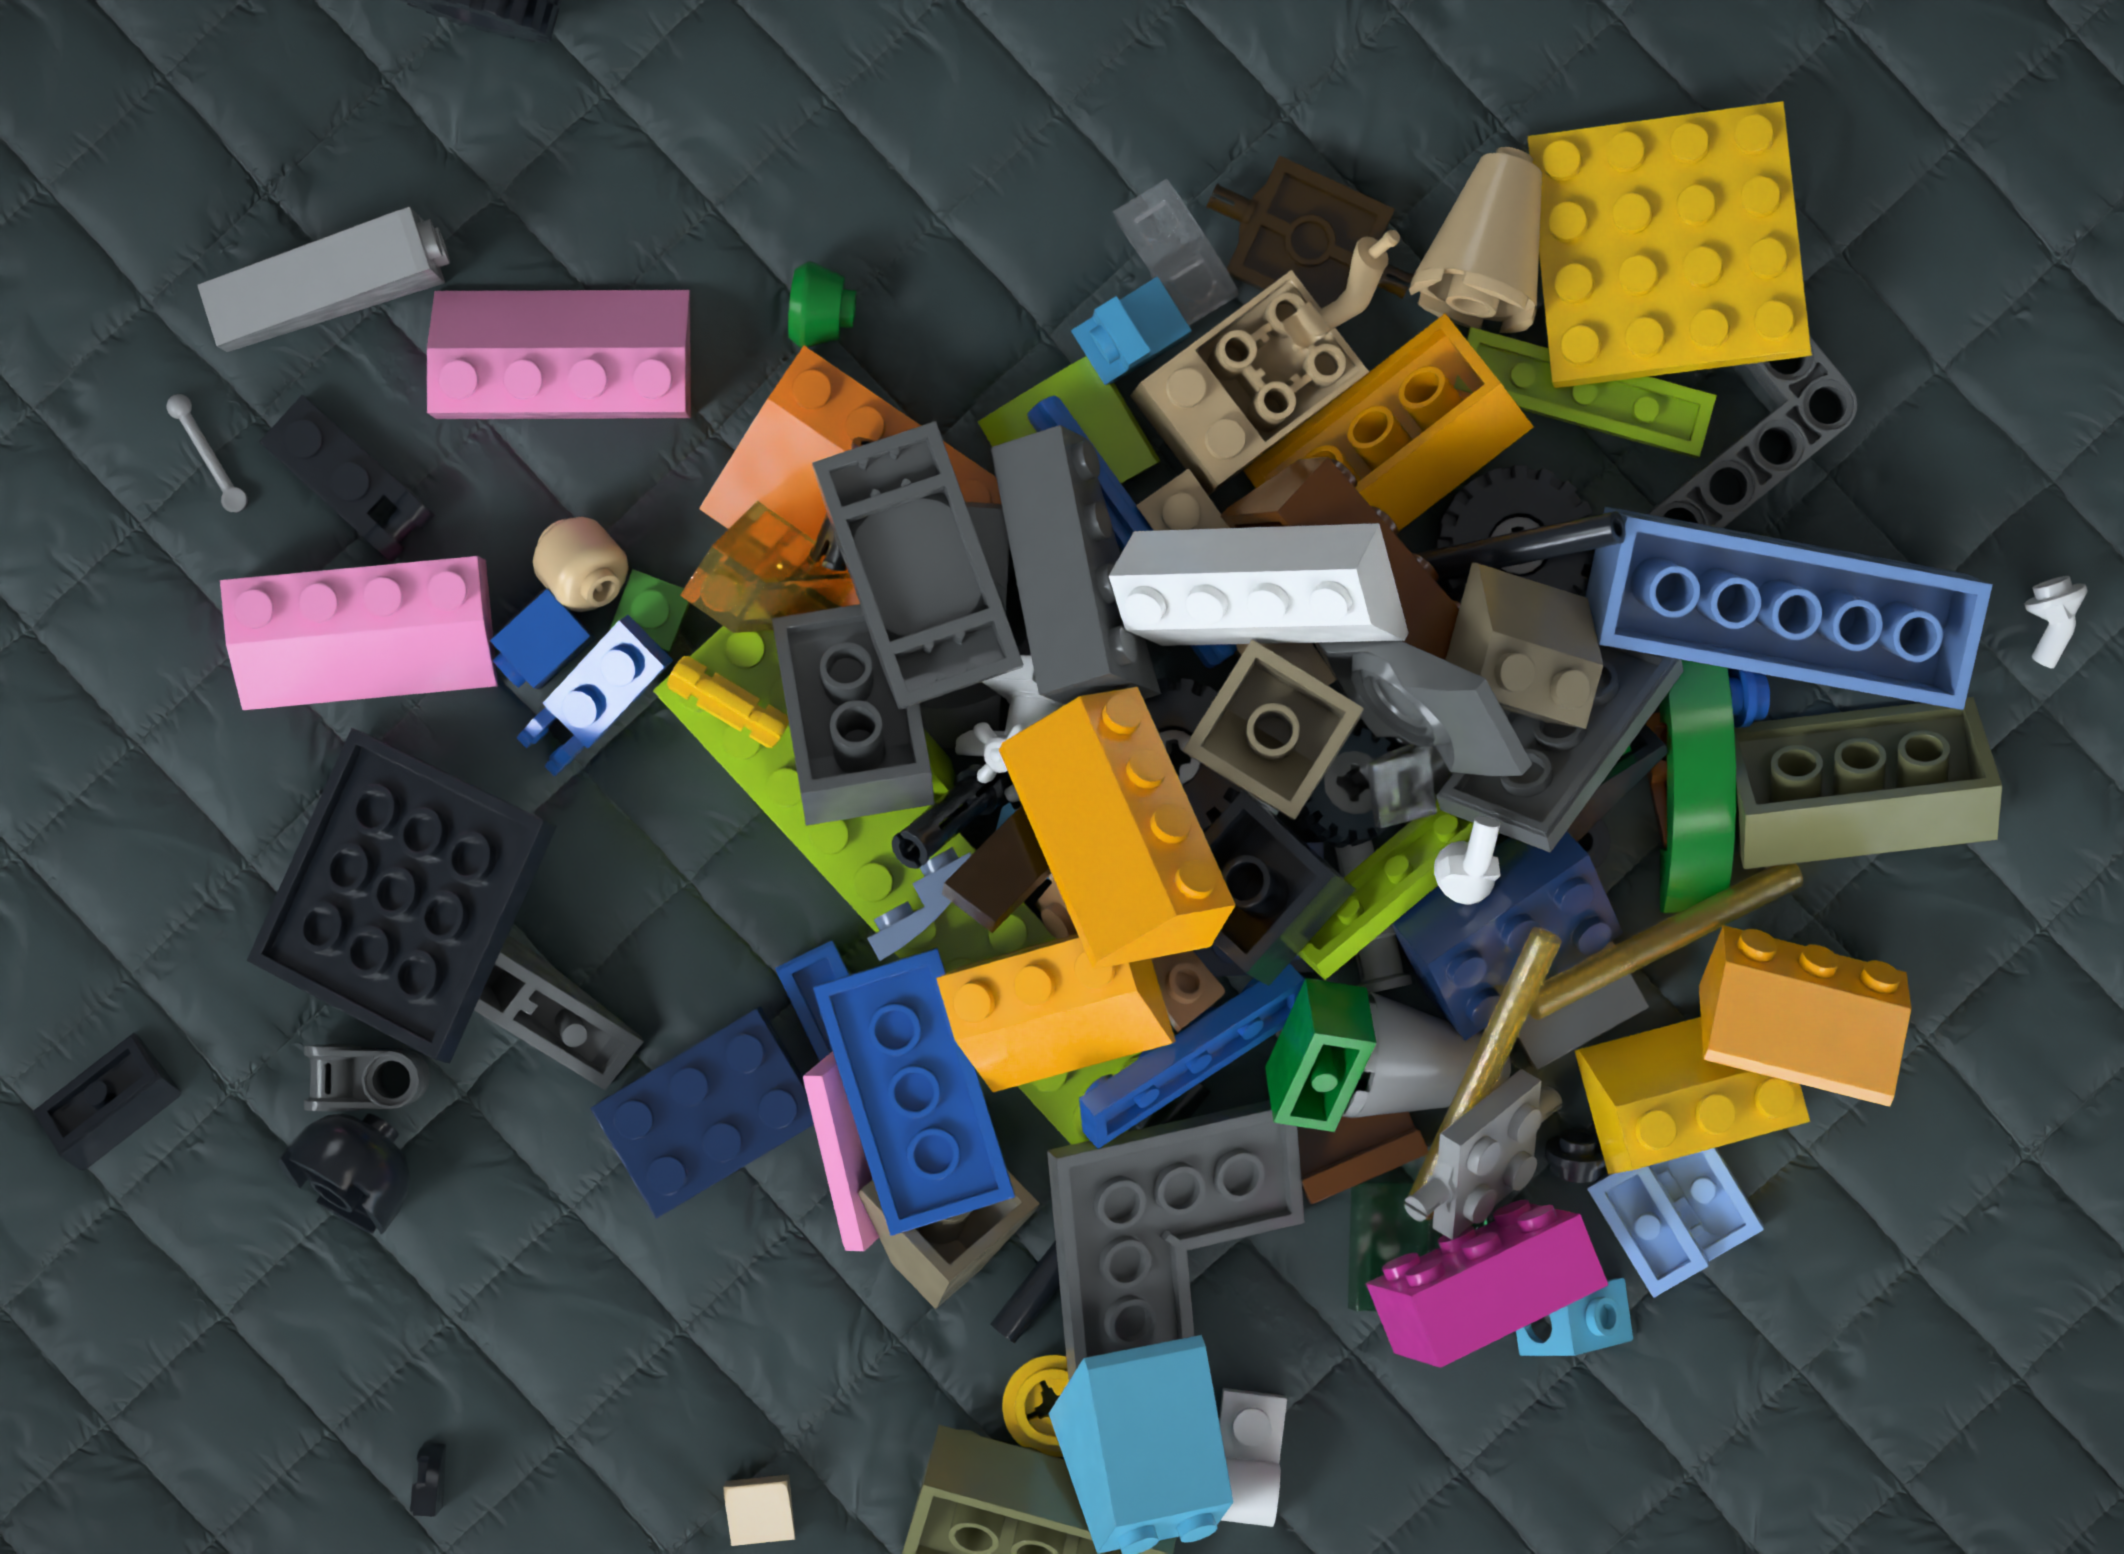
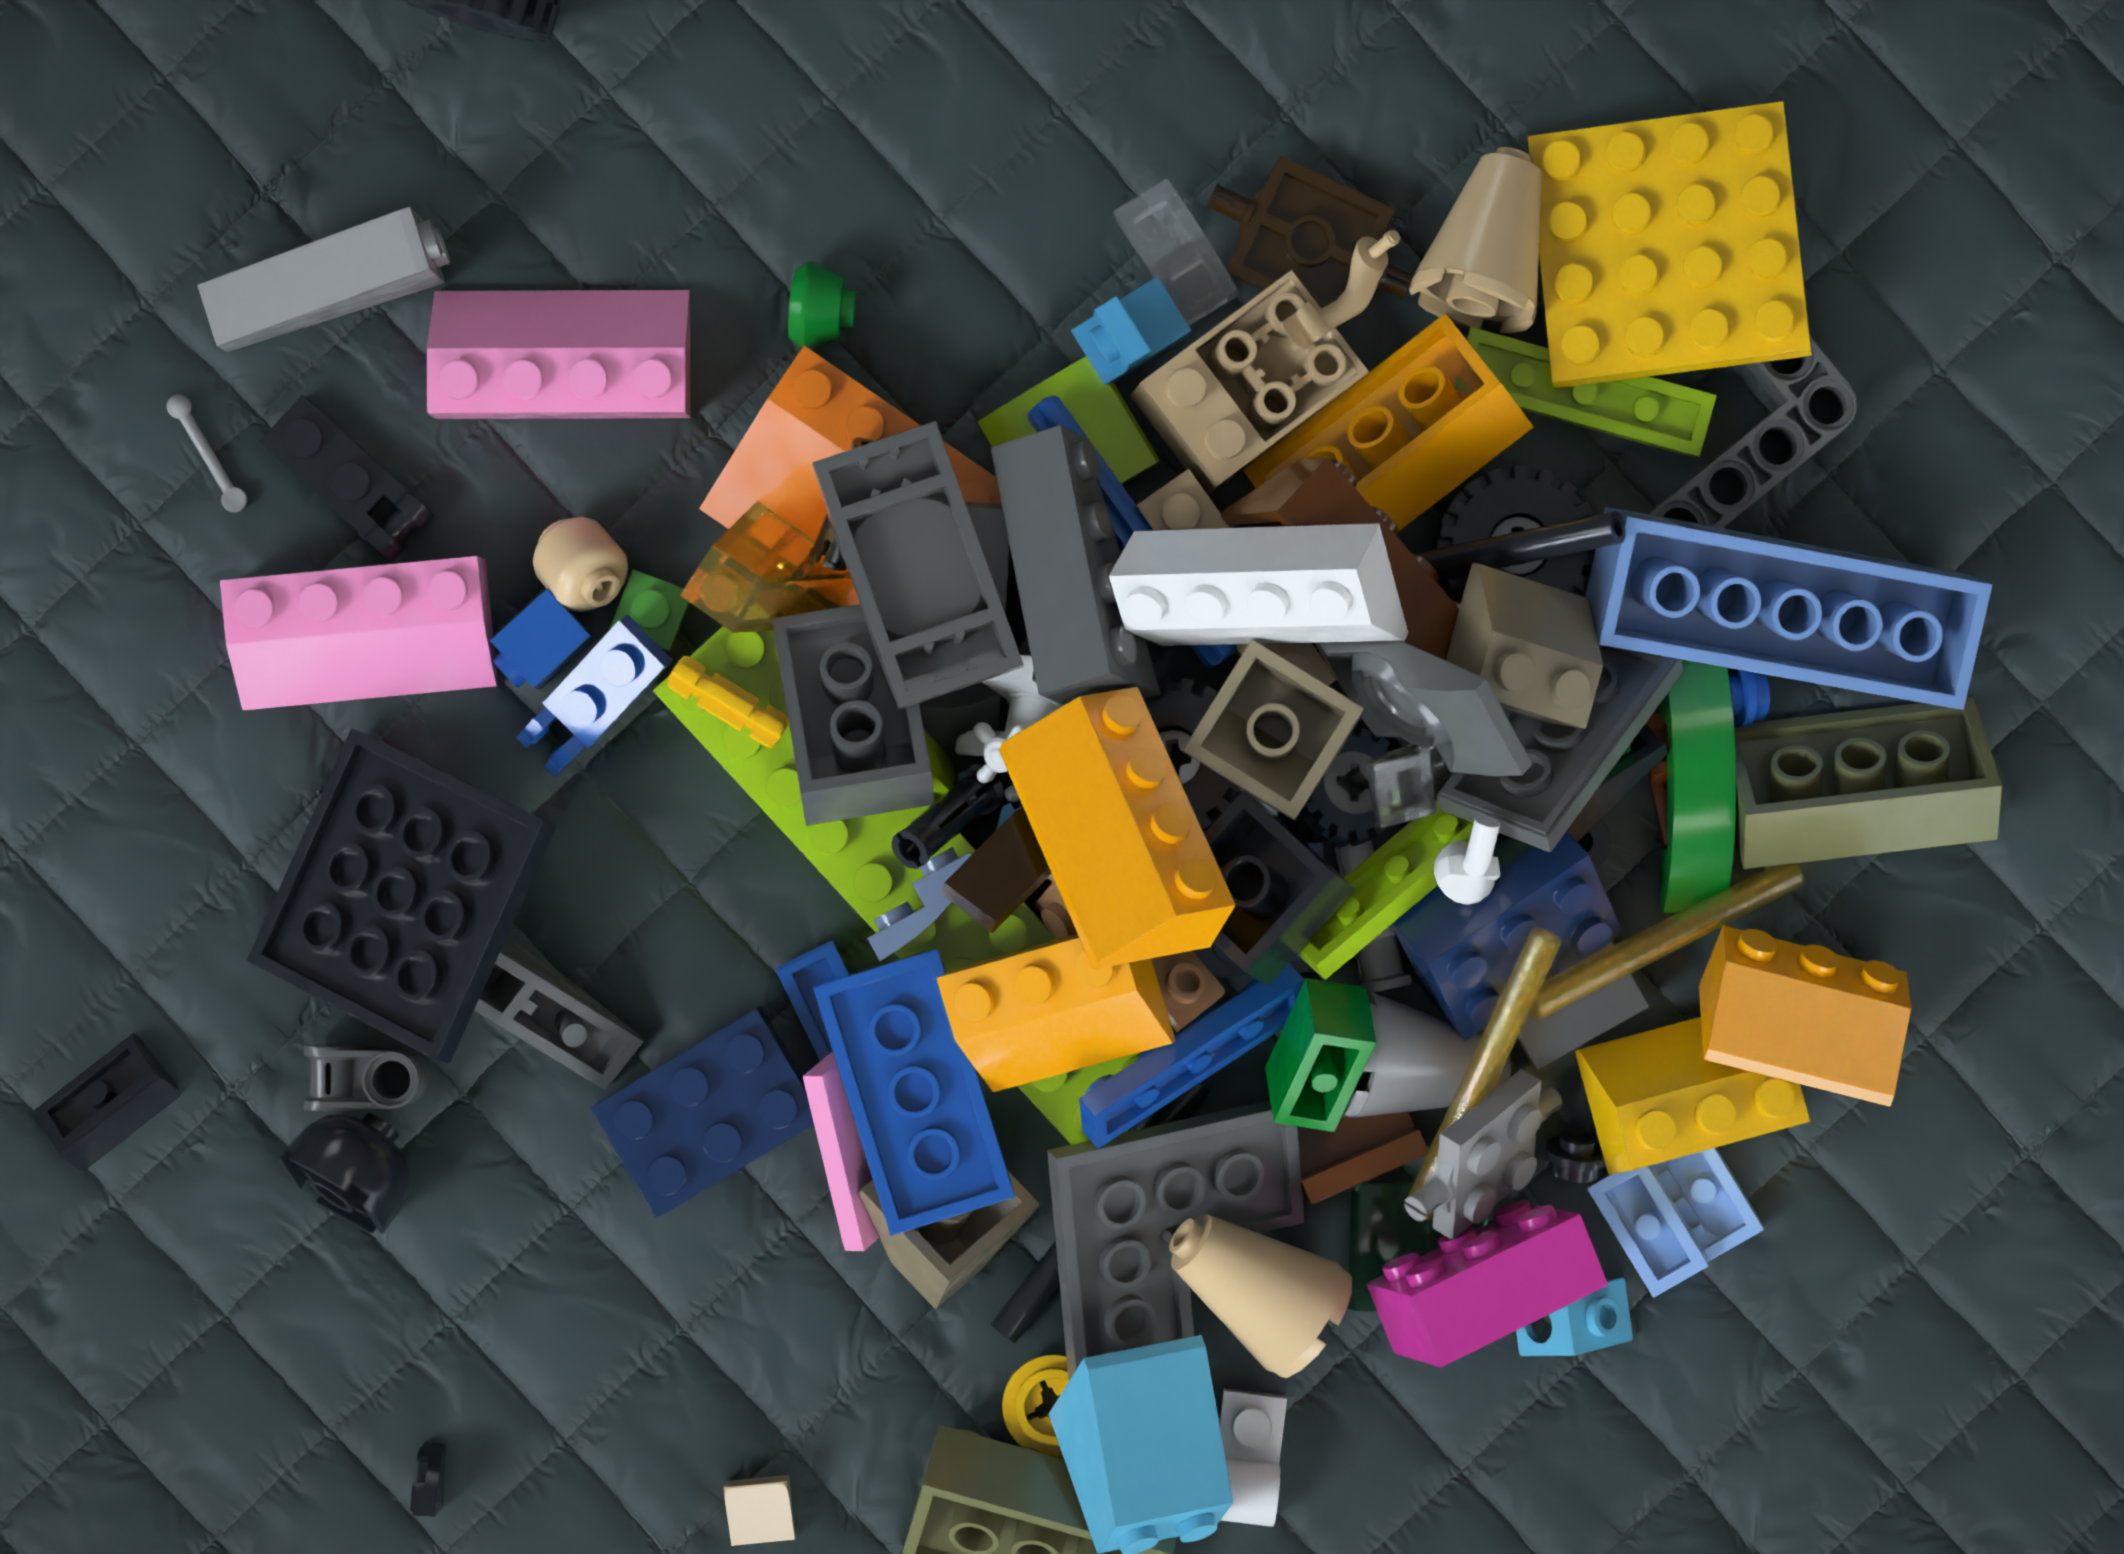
(1262, 1289): none -> tan cone
(2057, 603): white plate -> none

